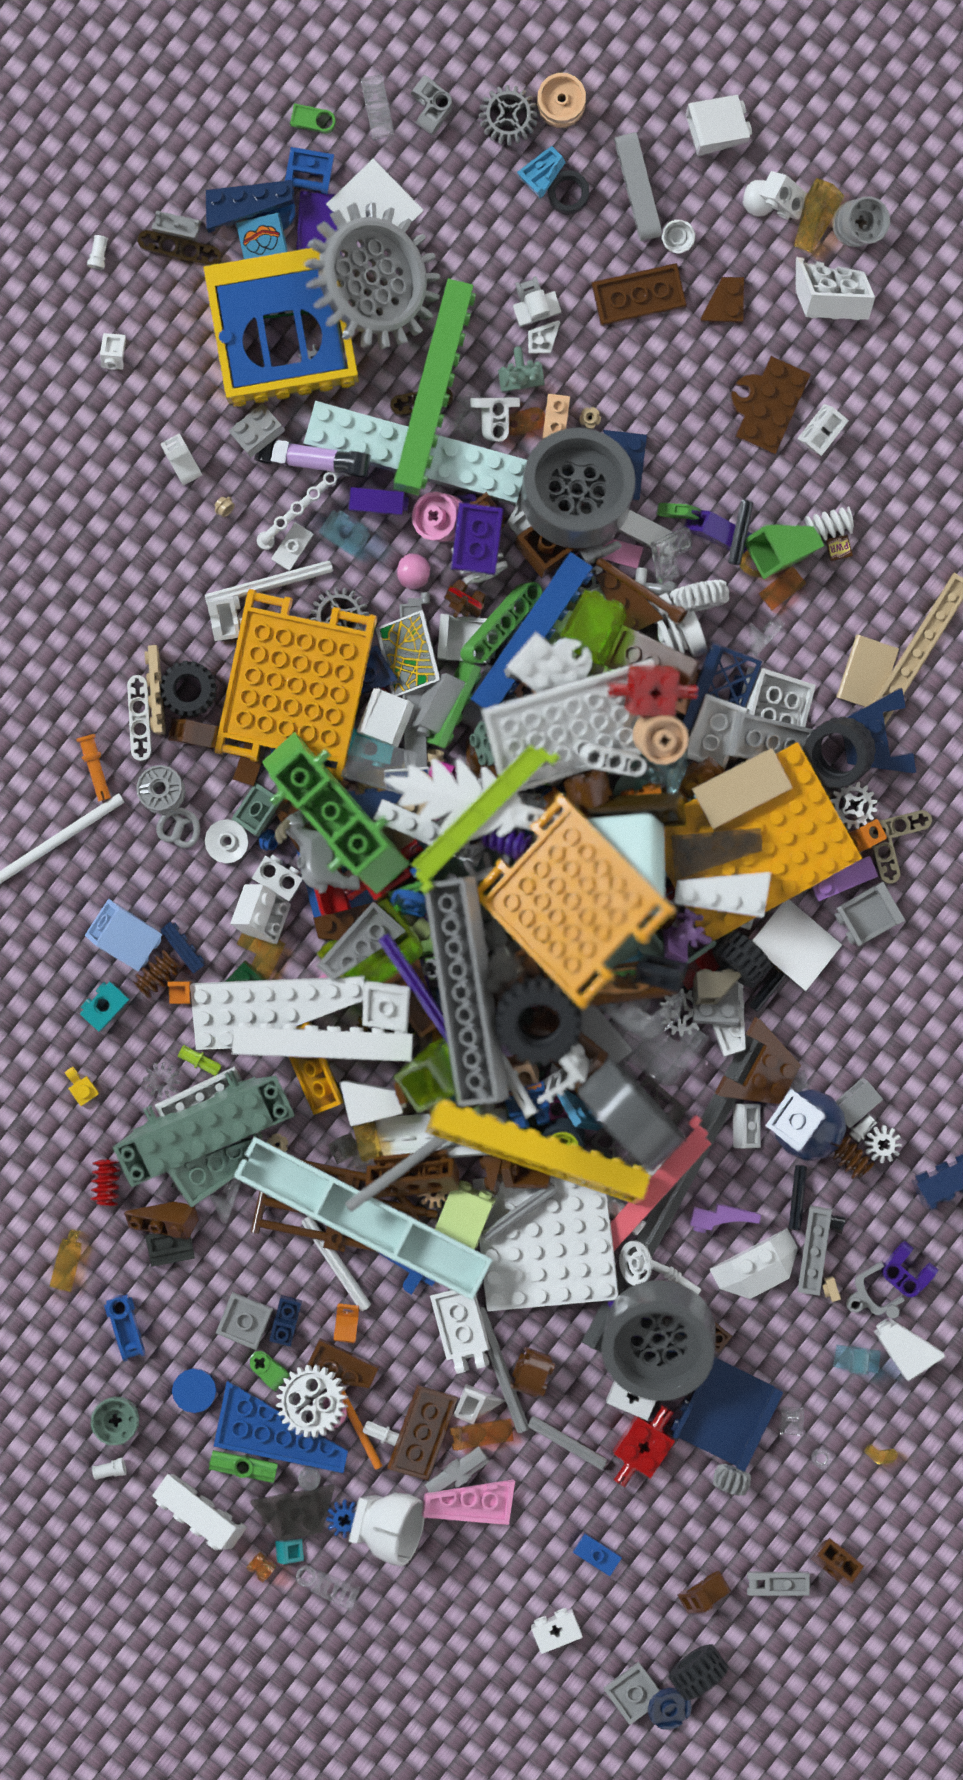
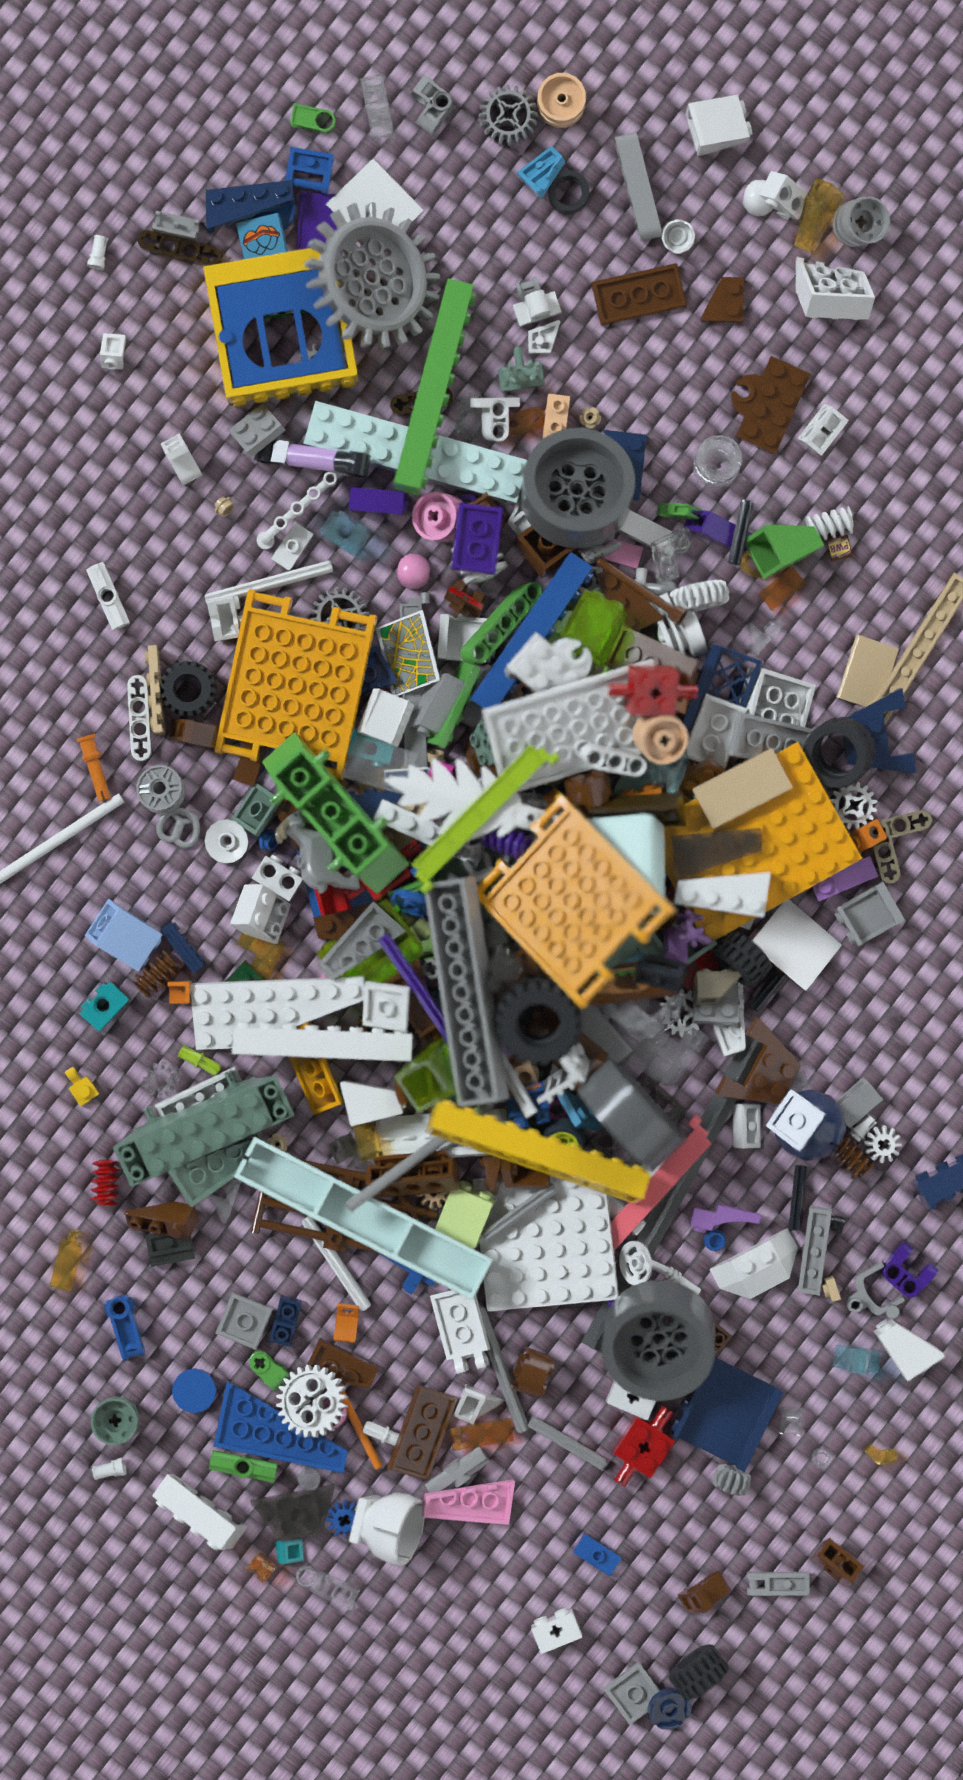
(114, 609): none -> white piece
(714, 1240): none -> blue plate
(722, 450): none -> clear wheel

